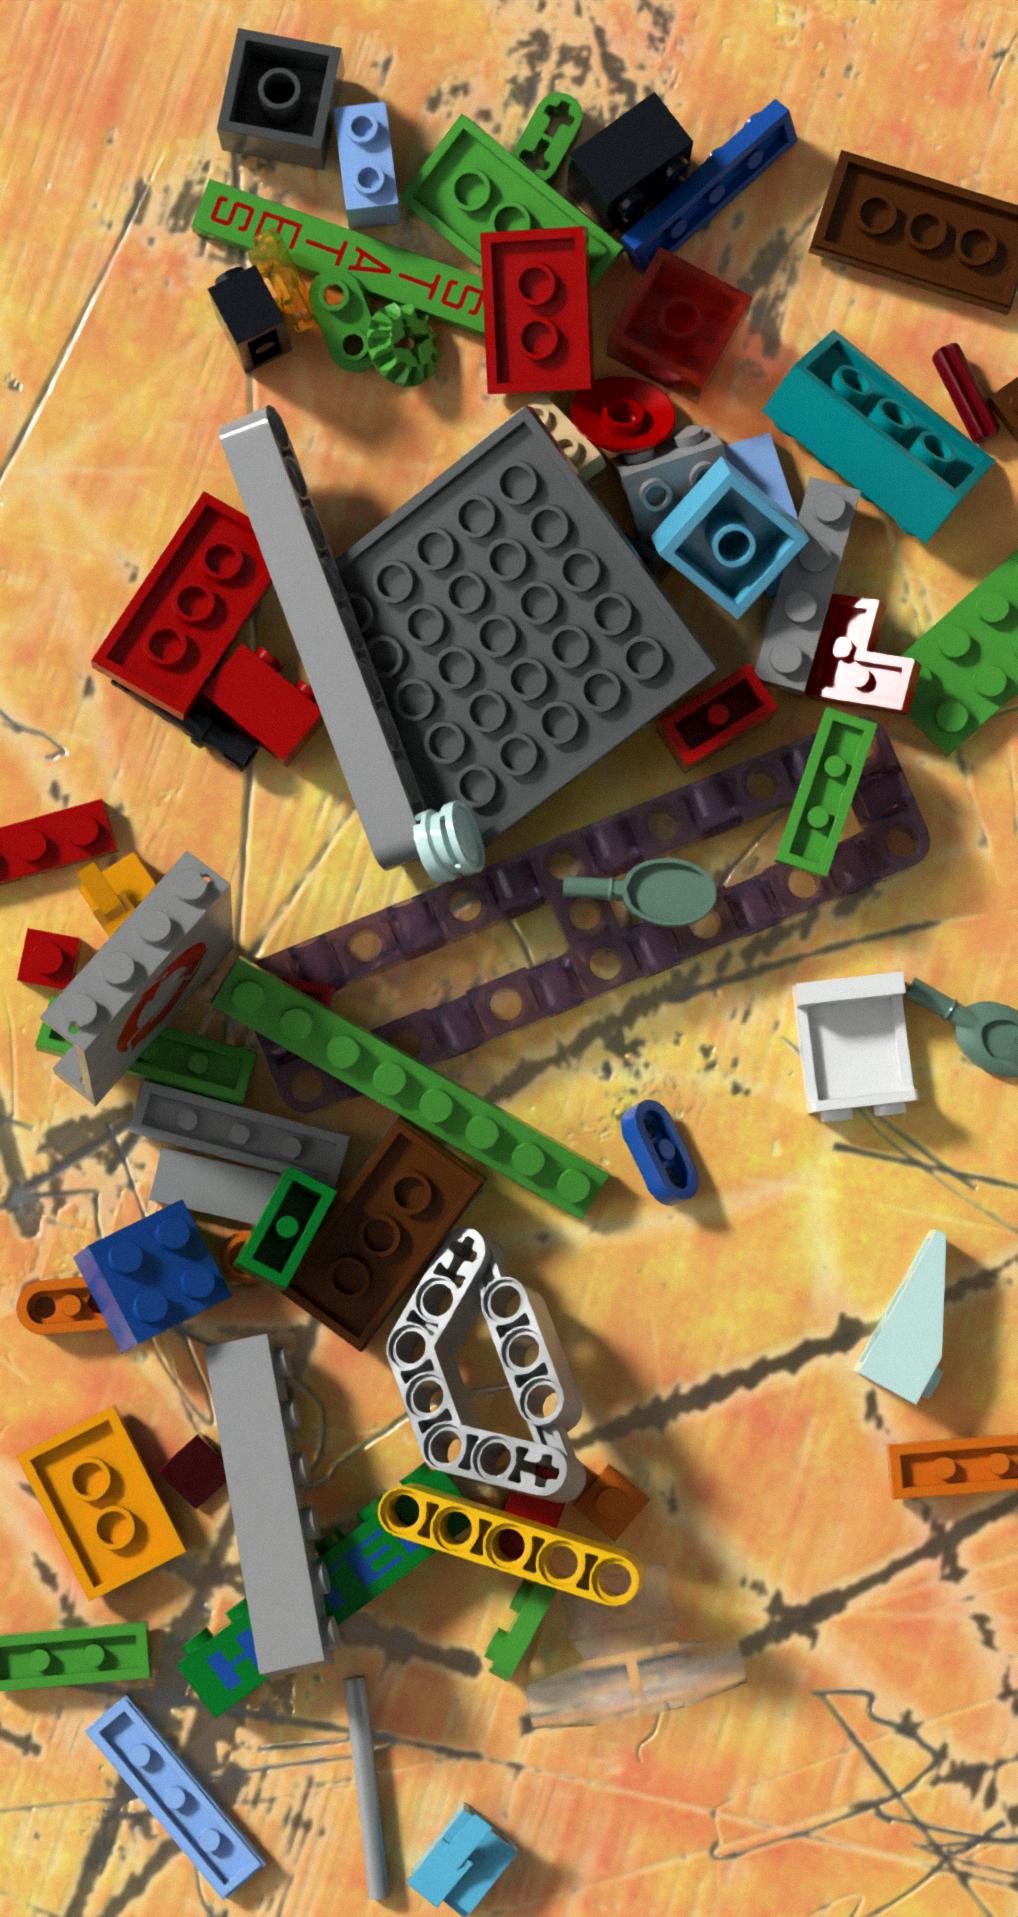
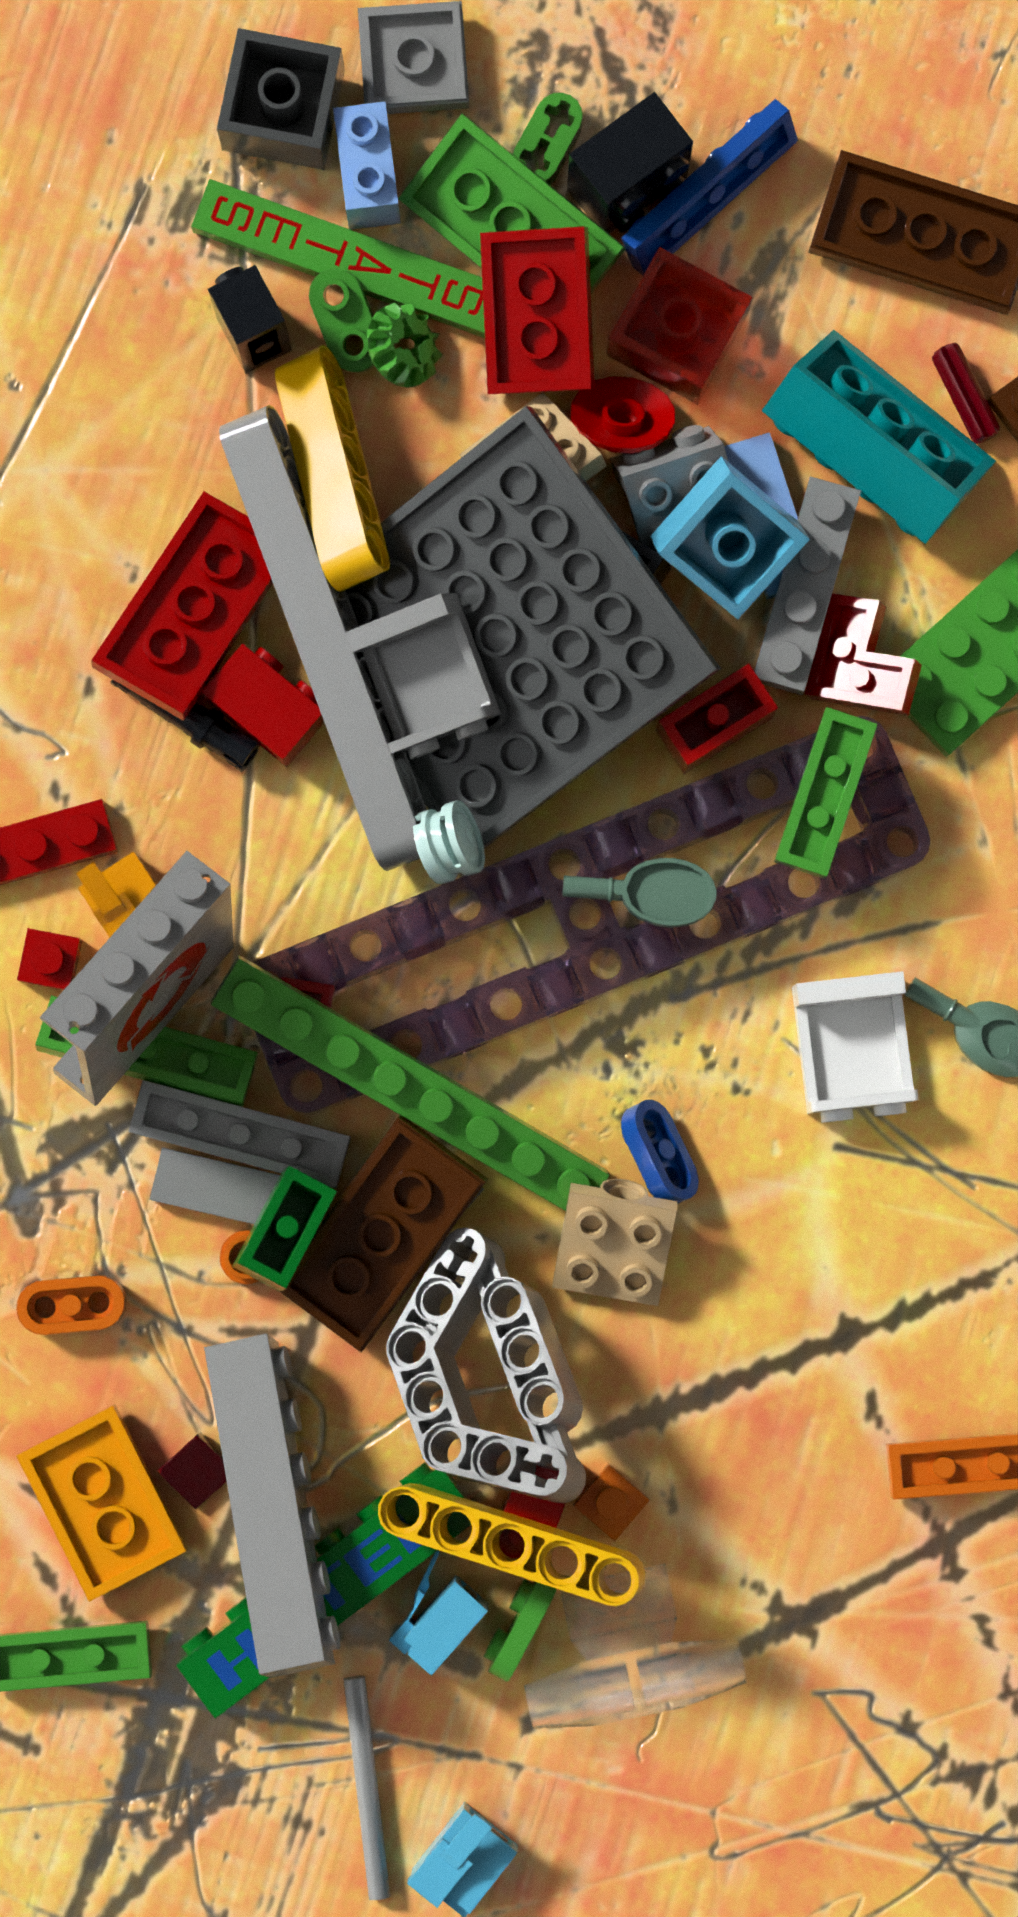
(152, 1276): blue brick -> none
(175, 1796): light blue tile -> none
(277, 265): clear yellow plate -> none
(332, 469): none -> yellow beam
(414, 57): none -> light grey plate
(426, 674): none -> light grey panel
(441, 1624): none -> medium azure piece
(615, 1242): none -> tan plate
(910, 1333): light aqua slope -> none

